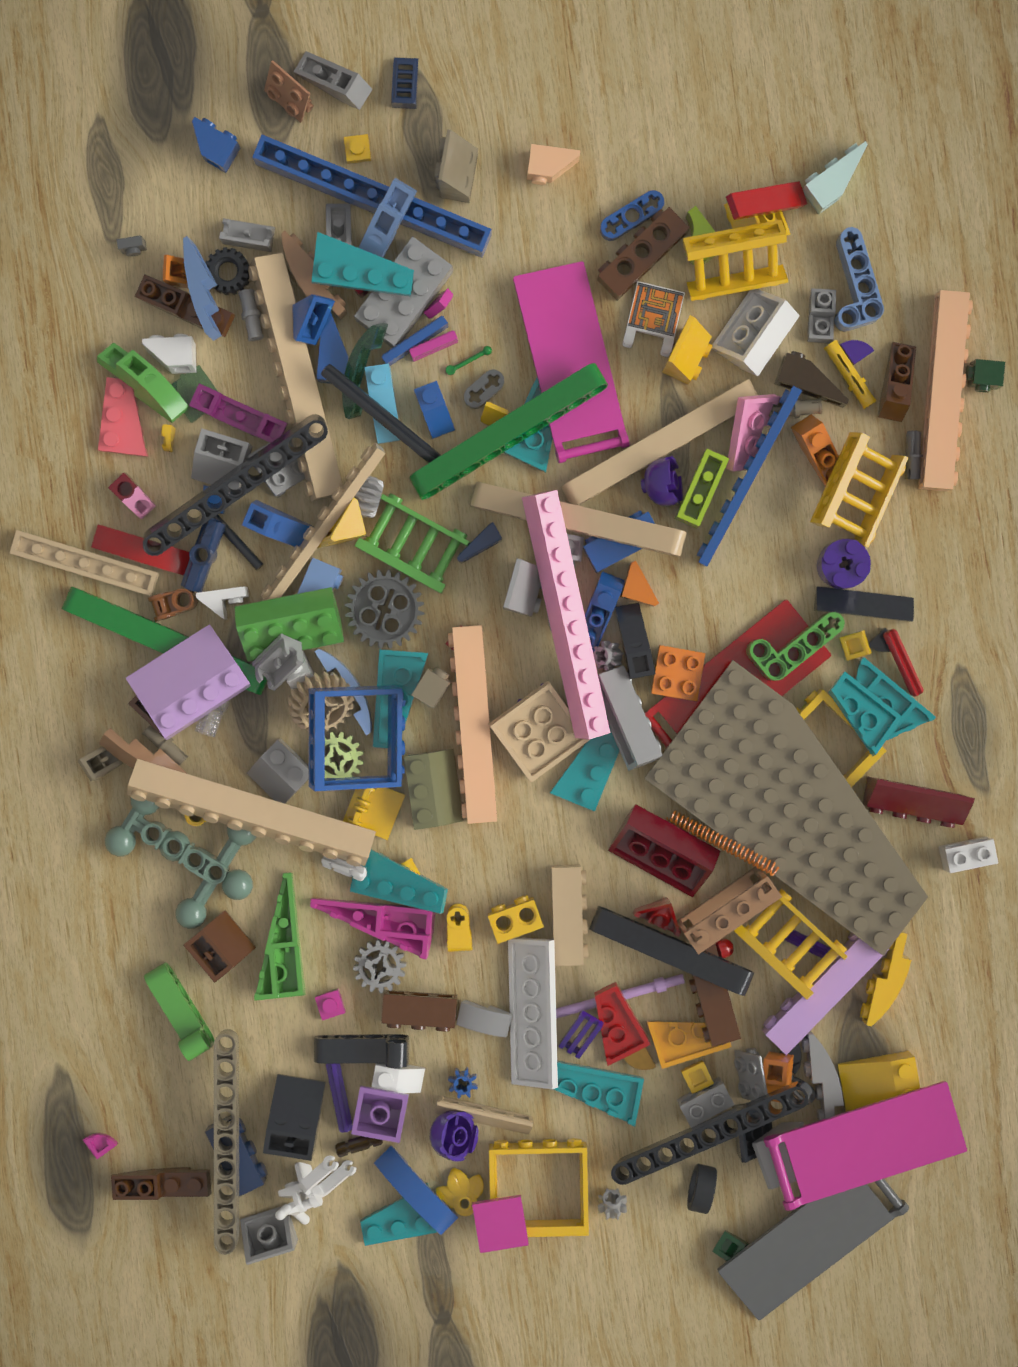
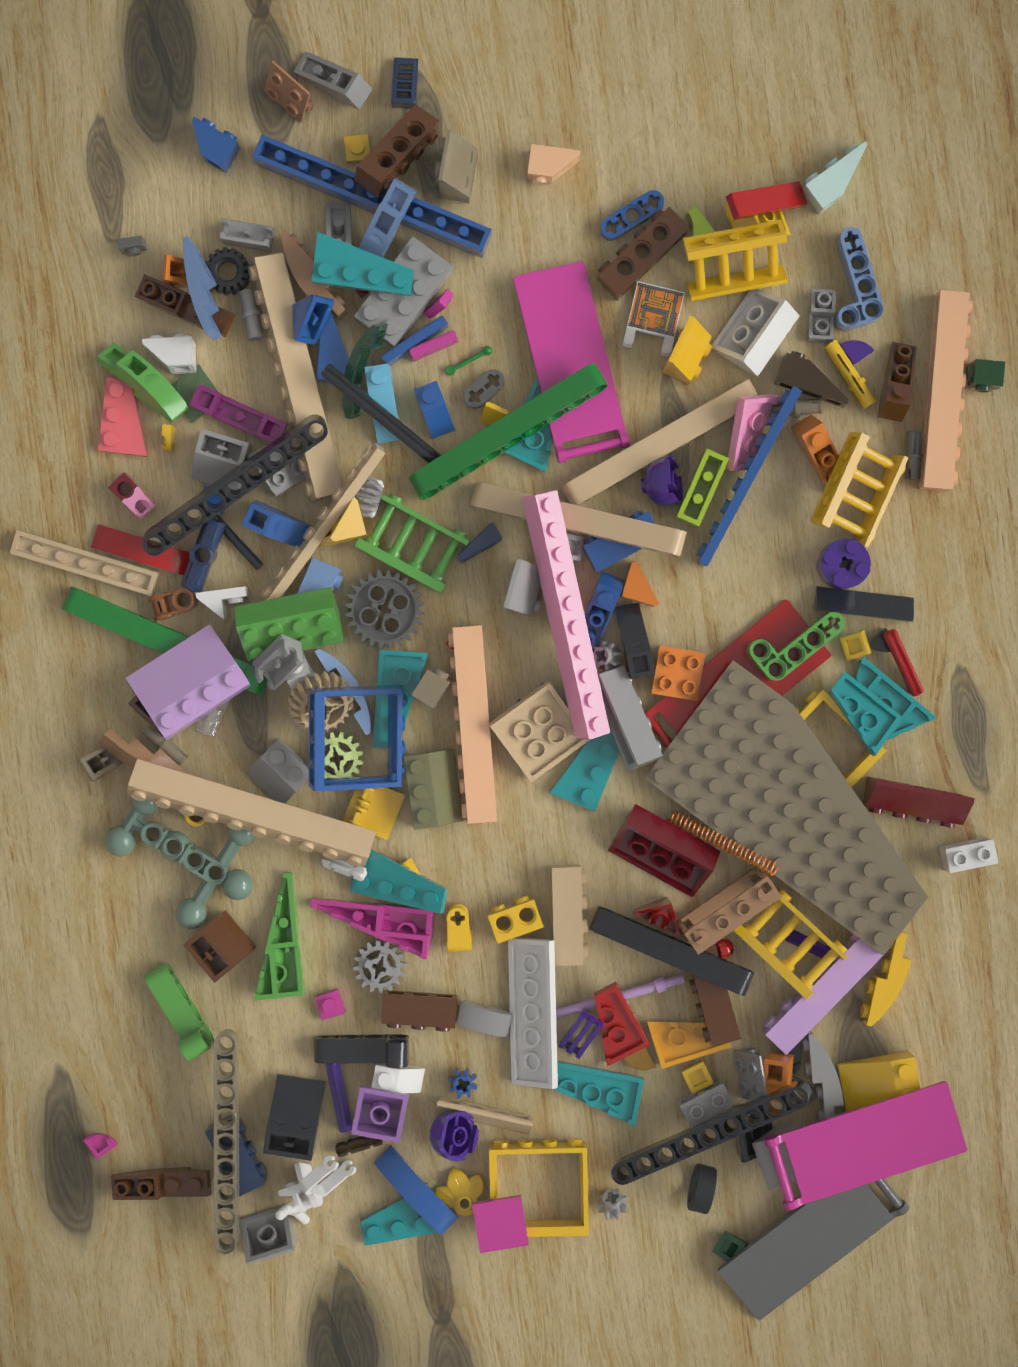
(397, 150): none -> reddish brown brick

